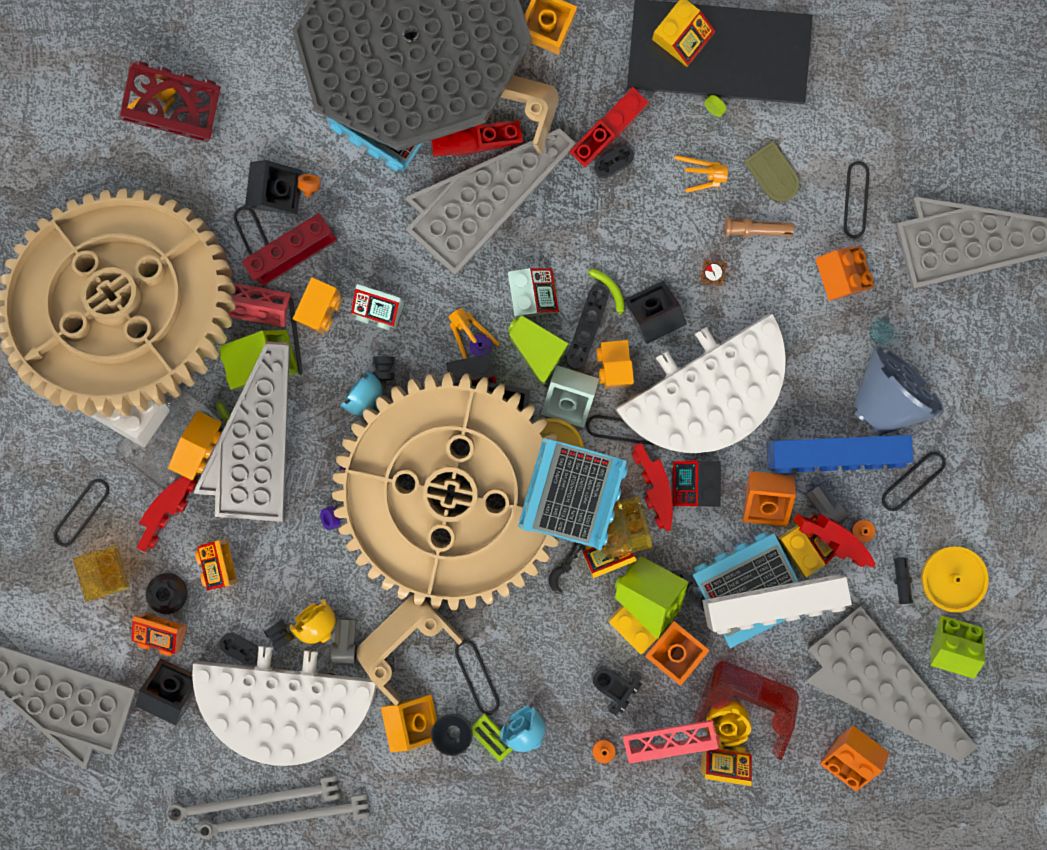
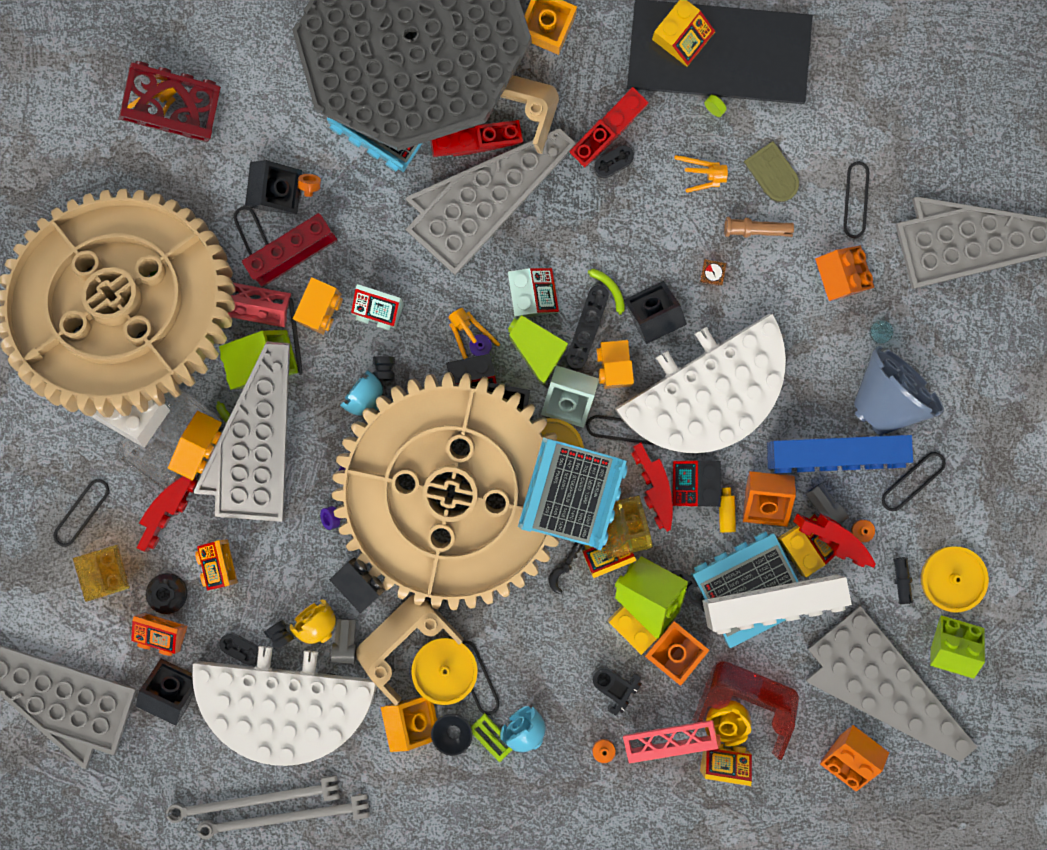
(357, 584): none -> black slope
(444, 671): none -> yellow piece
(727, 514): none -> yellow cylinder

